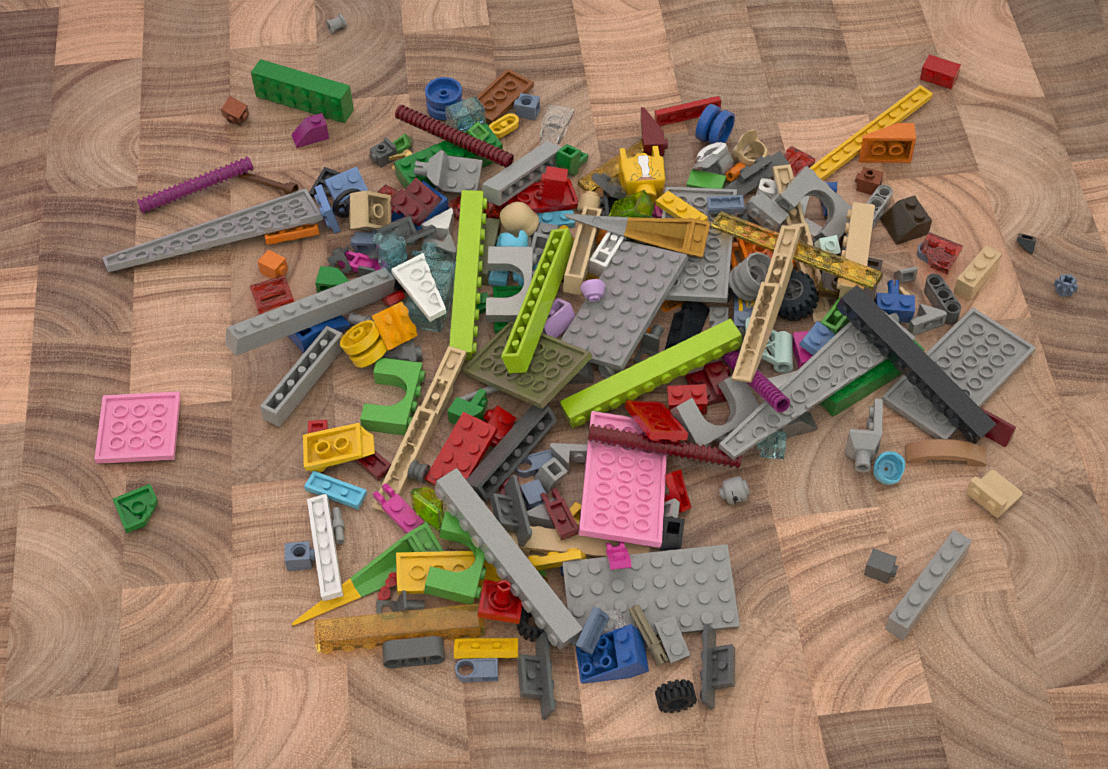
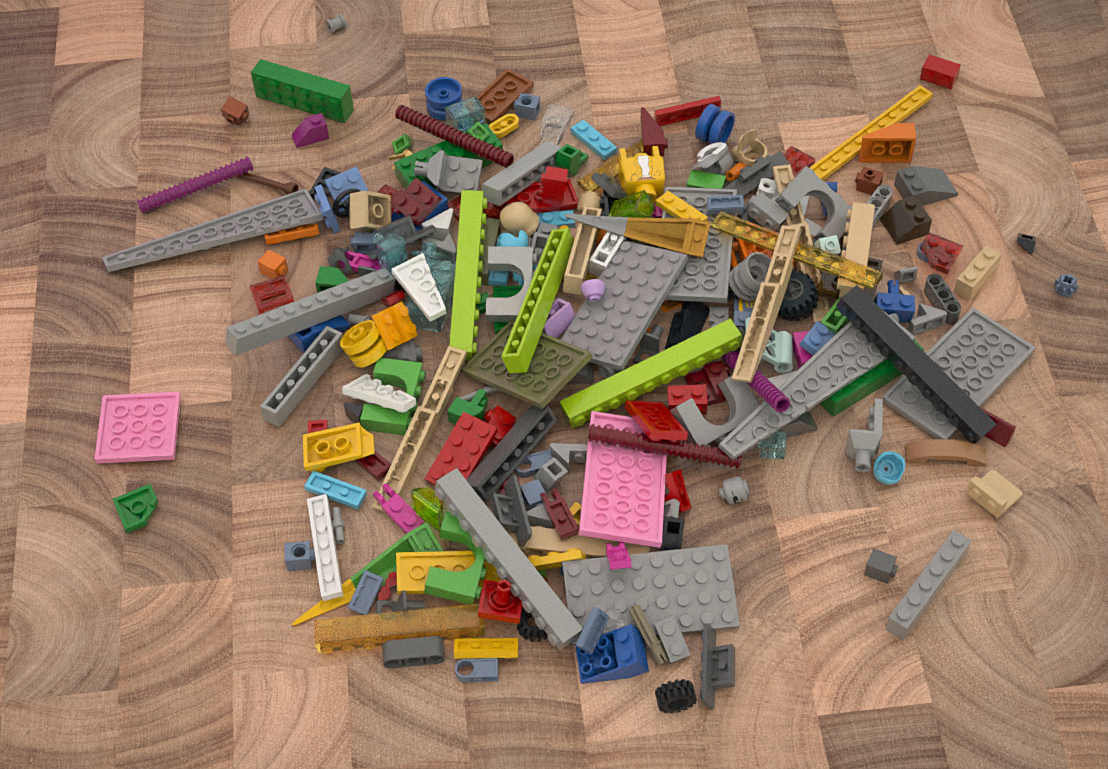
(353, 412): none -> black slope
(365, 593): none -> sand blue plate
(374, 392): none -> white wing
(381, 152): dark grey brick -> none
(418, 471): dark grey wheel -> none
(536, 676): dark grey bracket -> none
(593, 139): none -> medium azure plate
(925, 183): none -> dark grey slope

